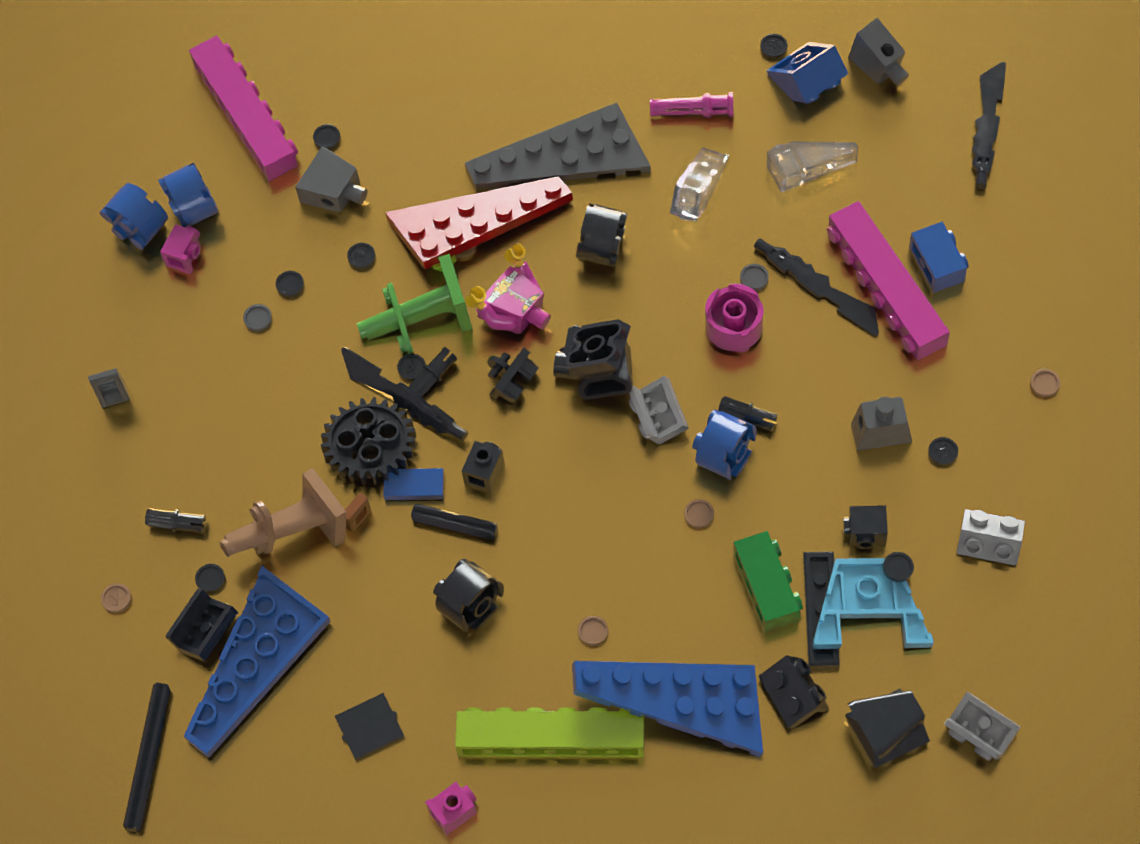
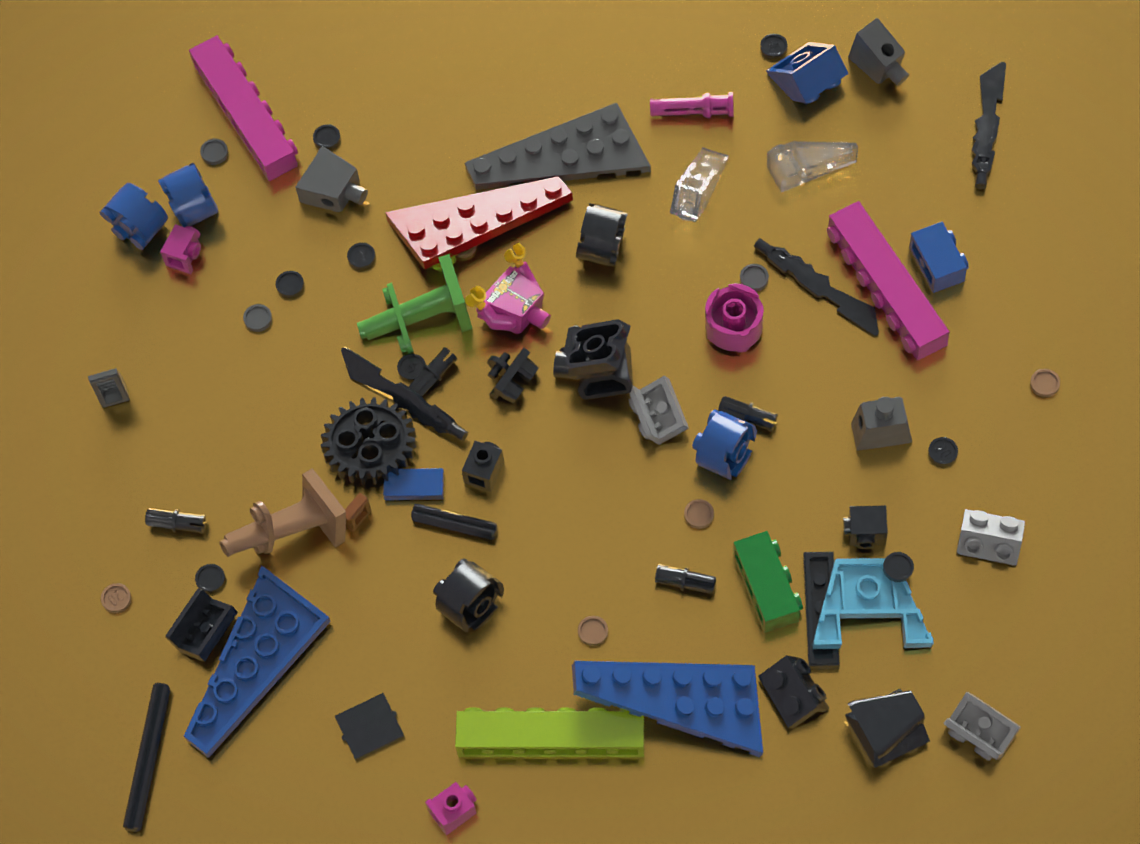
(214, 151): none -> dark grey piece
(685, 579): none -> black axle

